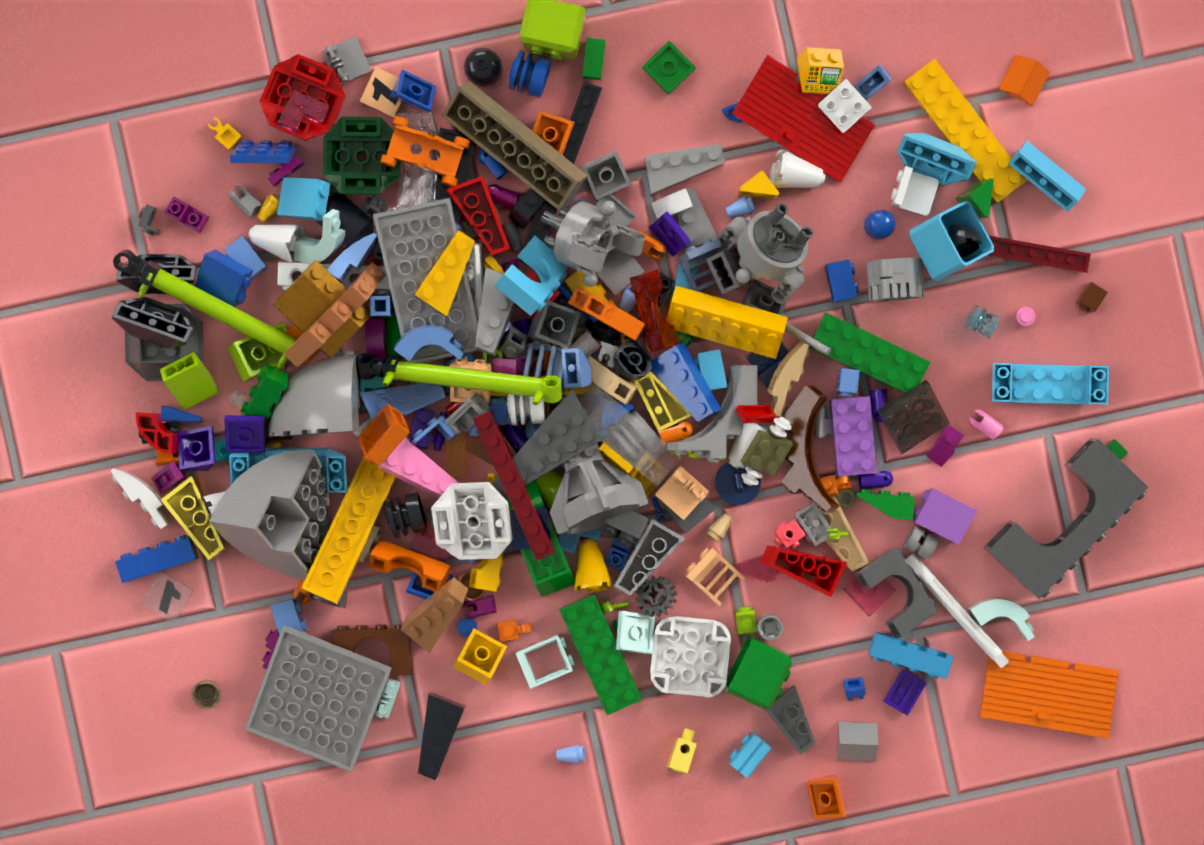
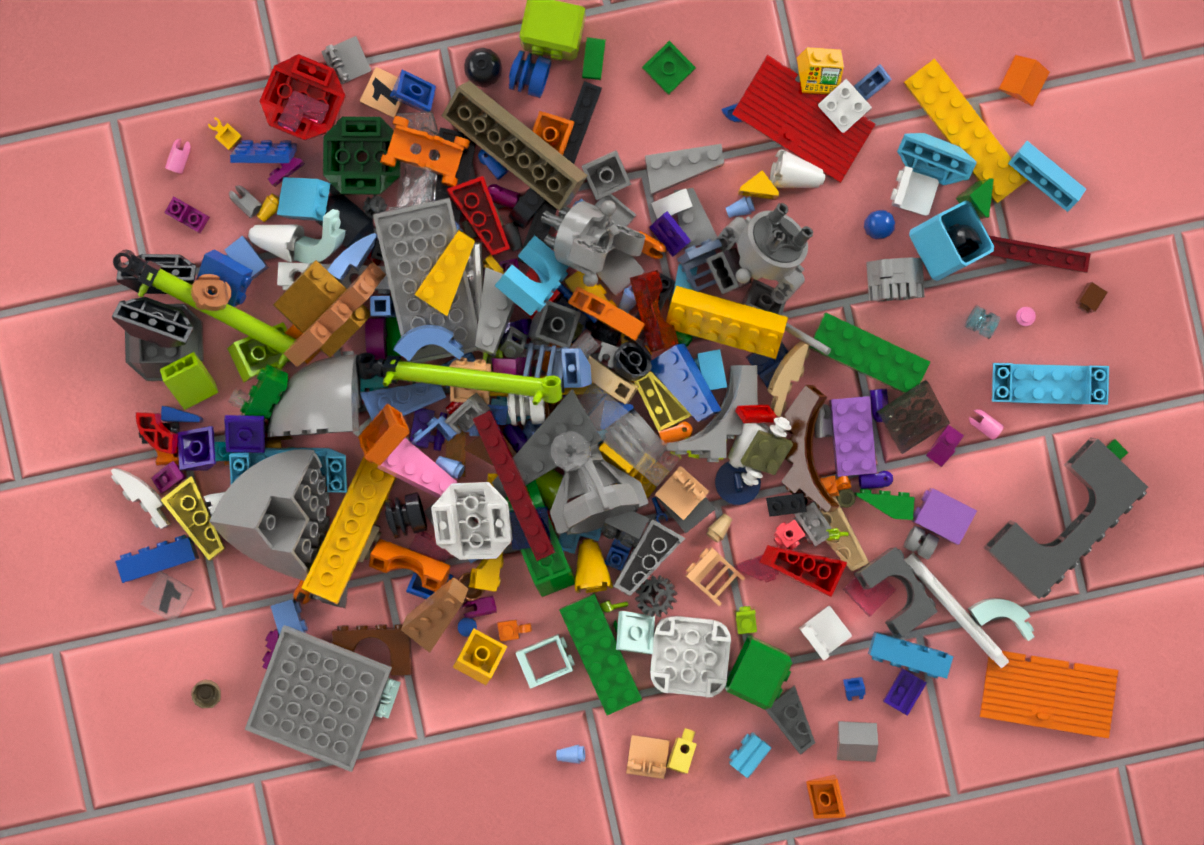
(147, 215): dark grey bracket -> none
(178, 158): none -> bright pink piece
(210, 302): none -> nougat plate
(439, 729): black wedge -> none
(450, 466): none -> light blue cone
(578, 442): none -> clear plate
(647, 757): none -> light nougat hinge
(769, 627): light grey wheel -> none
(786, 504): none -> black hinge
(825, 632): none -> white bracket
(841, 280): blue brick -> none
(847, 382): medium blue brick -> none

